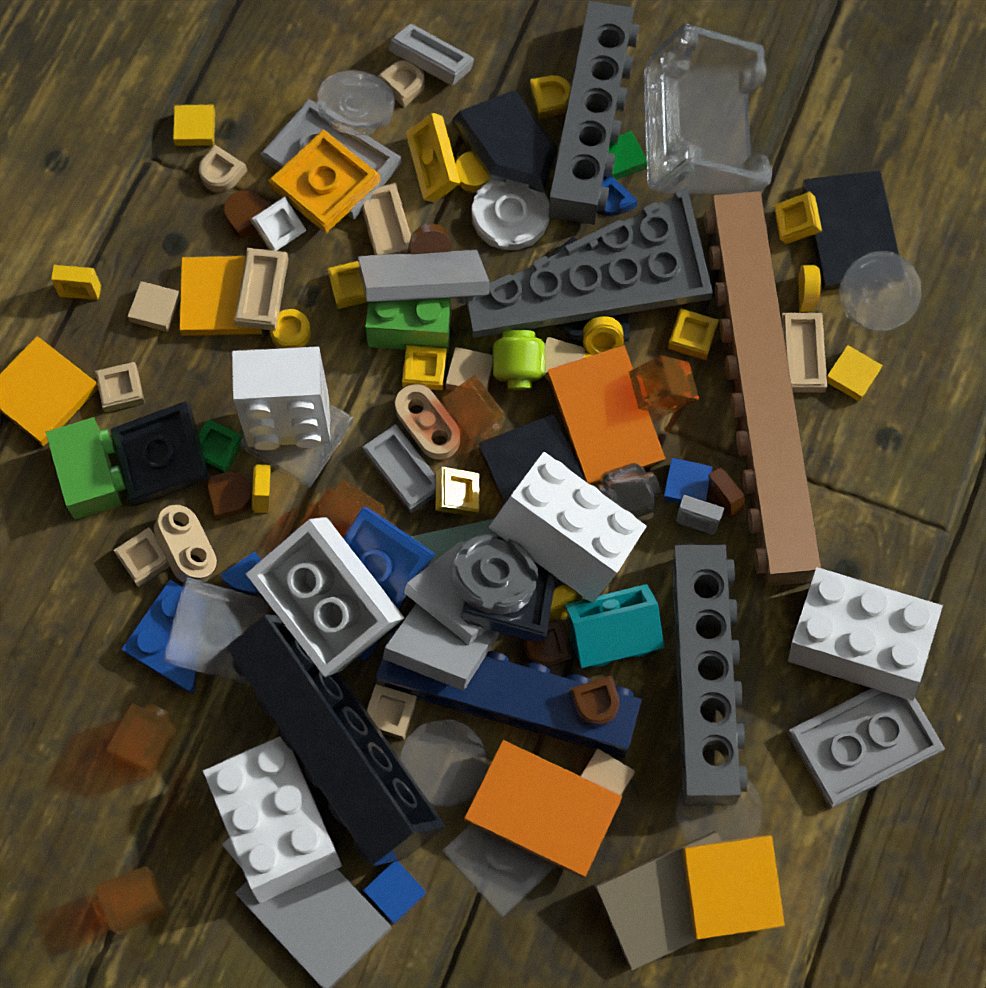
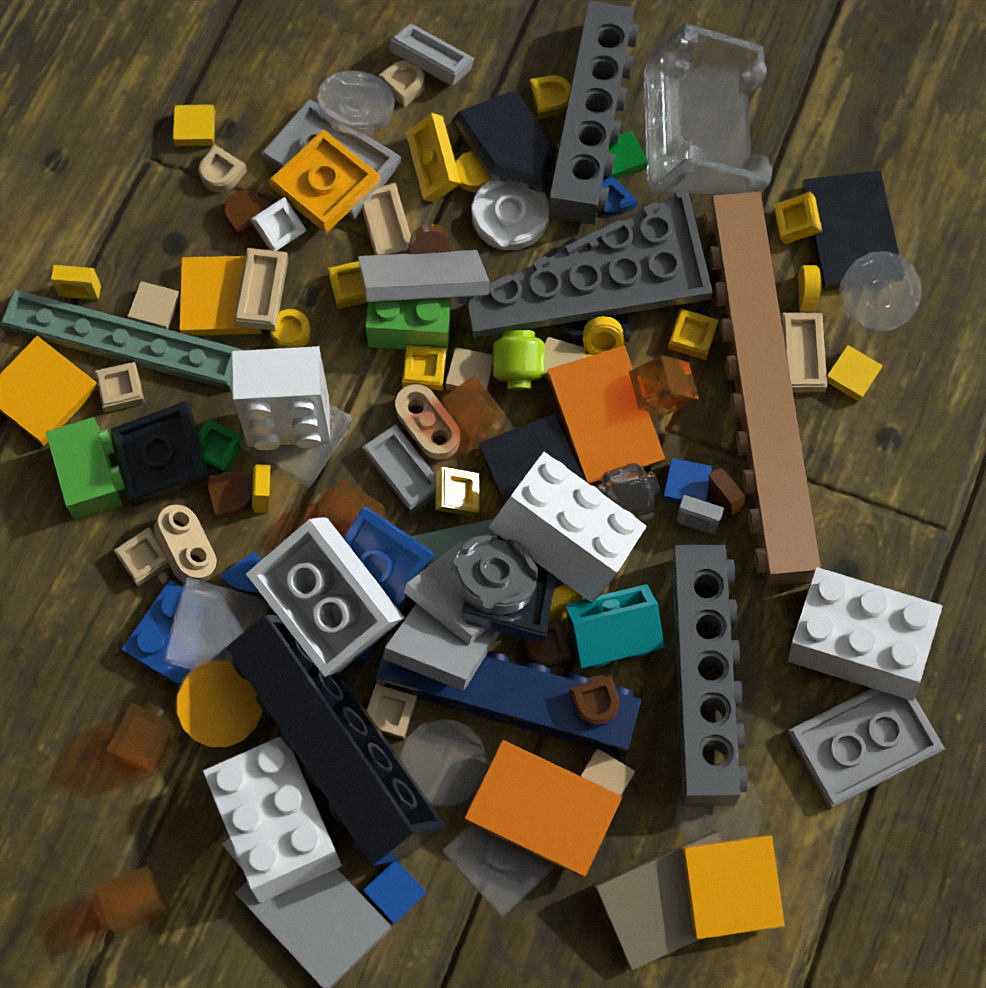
(120, 339): none -> sand green tile
(217, 705): none -> light orange tile

